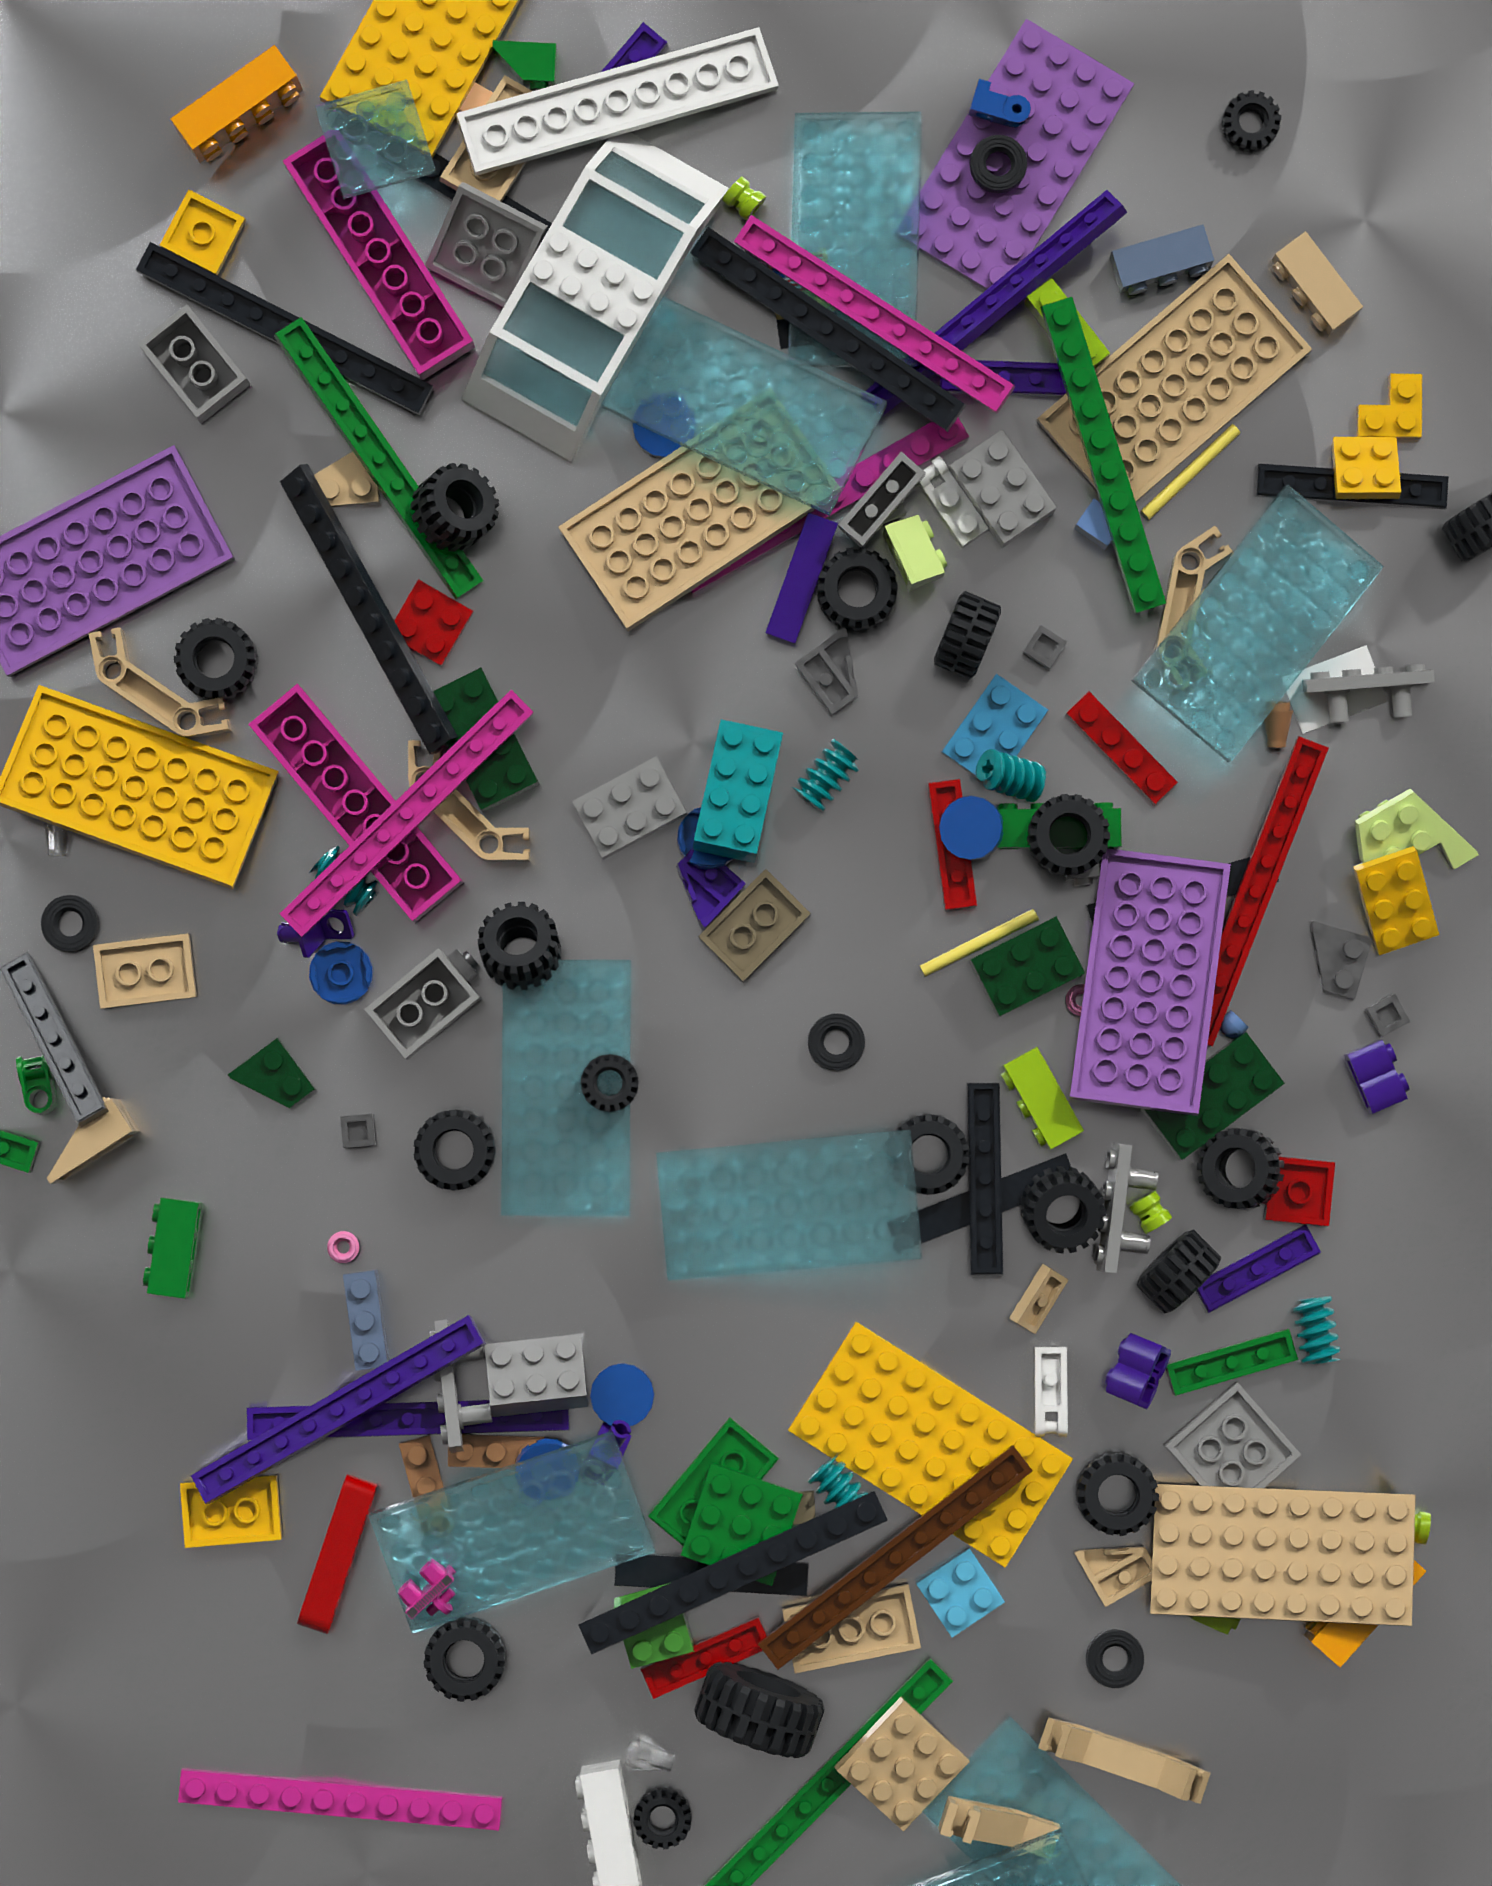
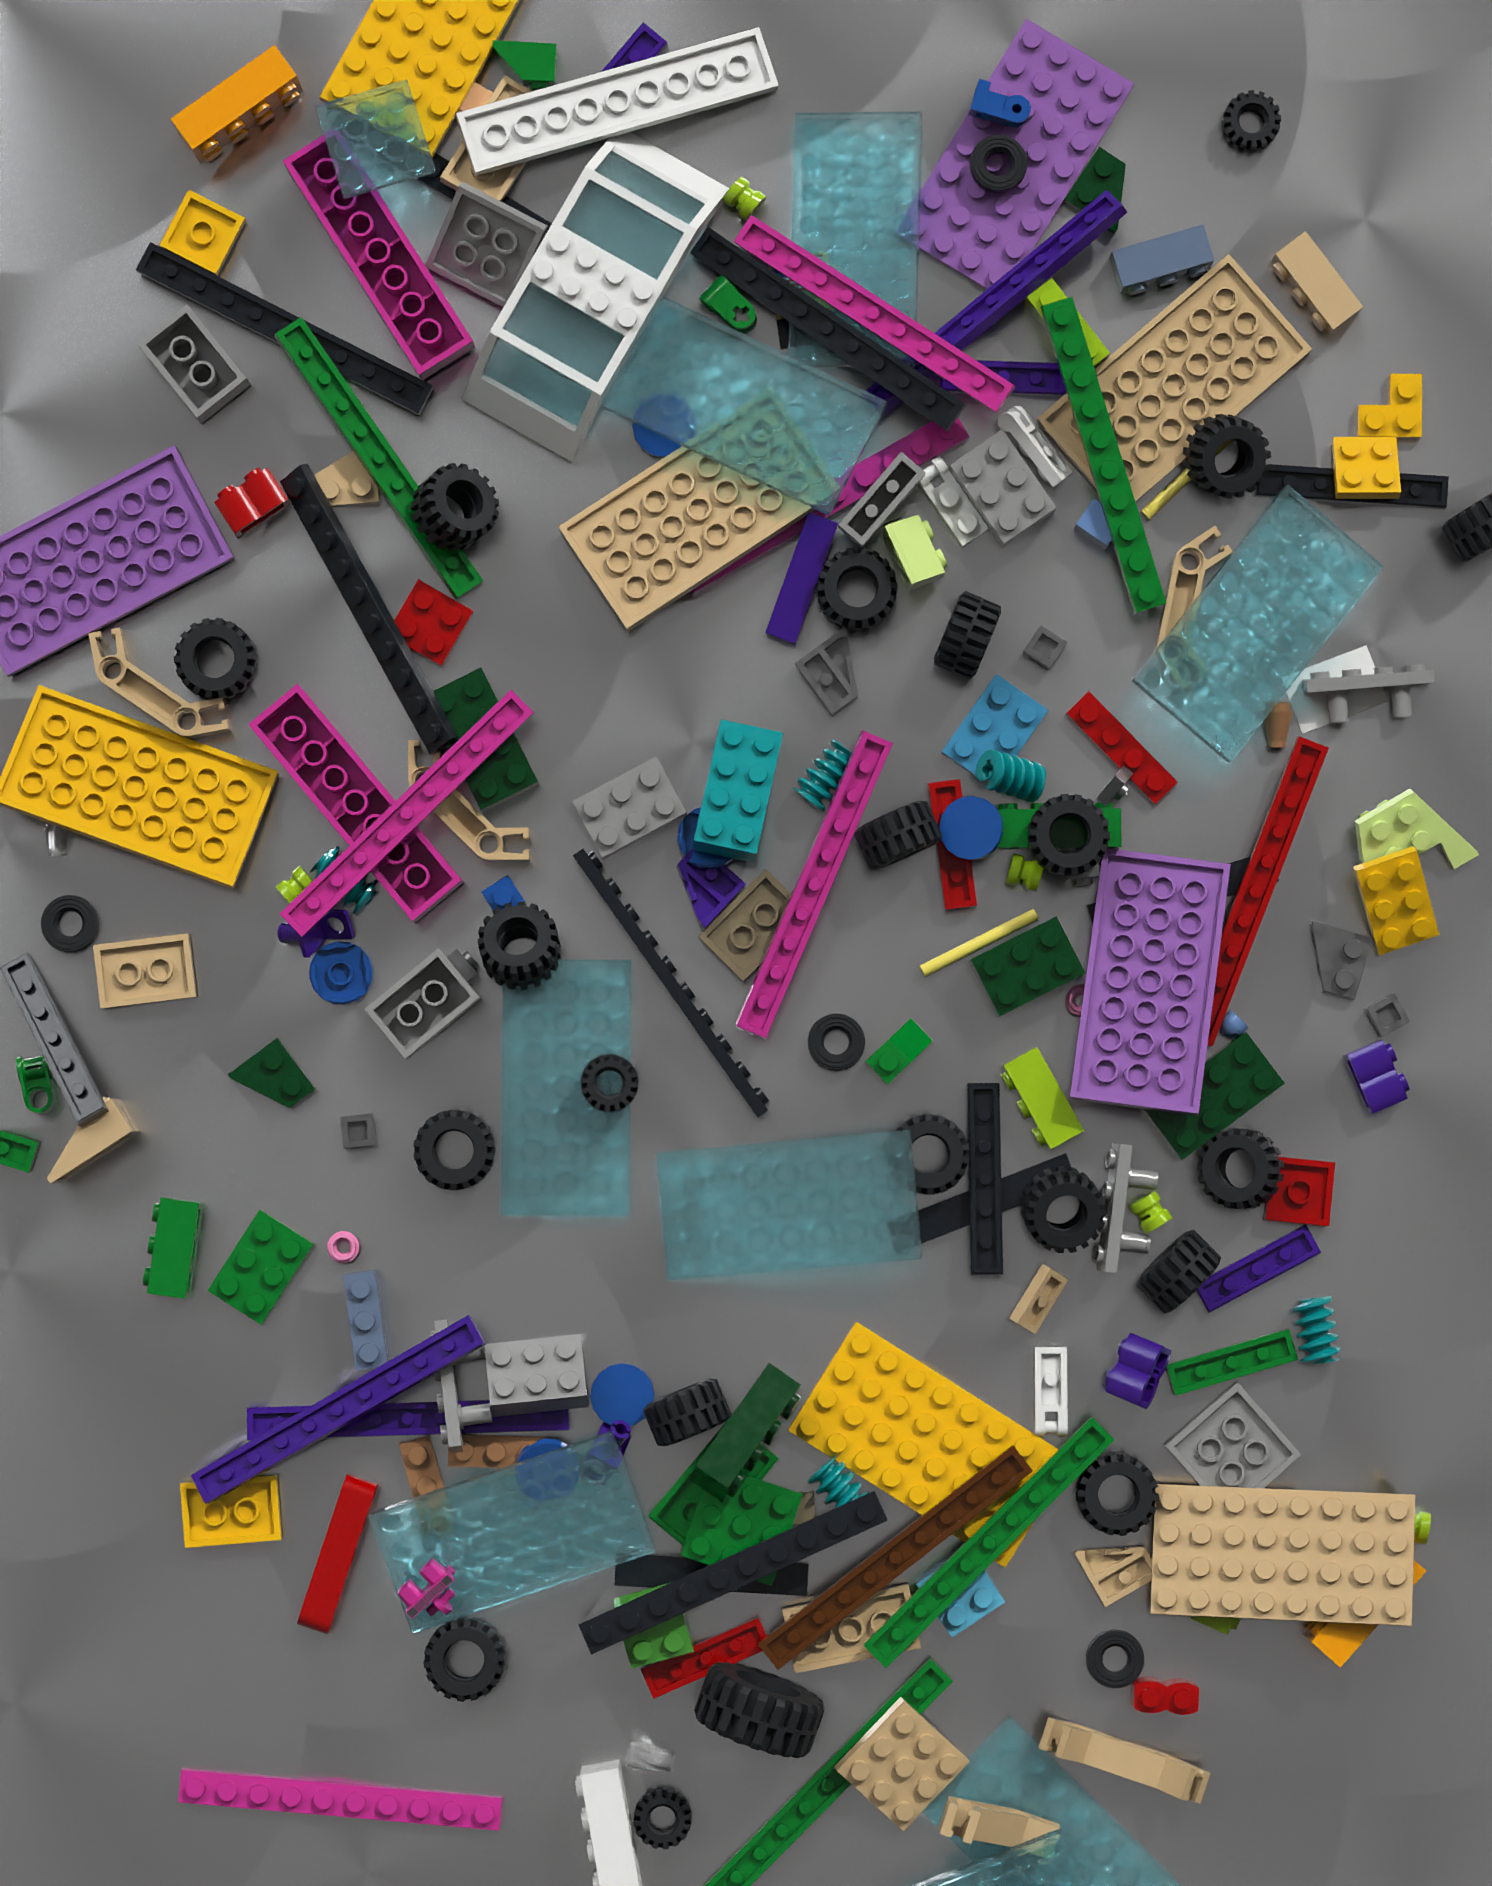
(251, 501): none -> red brick
(260, 1267): none -> green plate
(296, 884): none -> lime wheel
(502, 893): none -> blue plate
(664, 969): none -> black plate
(687, 1412): none -> black tyre
(726, 302): none -> green piece
(748, 1428): none -> dark green brick
(813, 883): none -> dark pink plate
(898, 835): none -> black tyre
(898, 1051): none -> green slope
(988, 1542): none -> green plate
(1024, 872): none -> lime wheel
(1035, 445): none -> white plate
(1100, 174): none -> dark green wing
(1116, 787): none -> flat silver plate
(1175, 1695): none -> red brick
(1250, 460): none -> black tyre

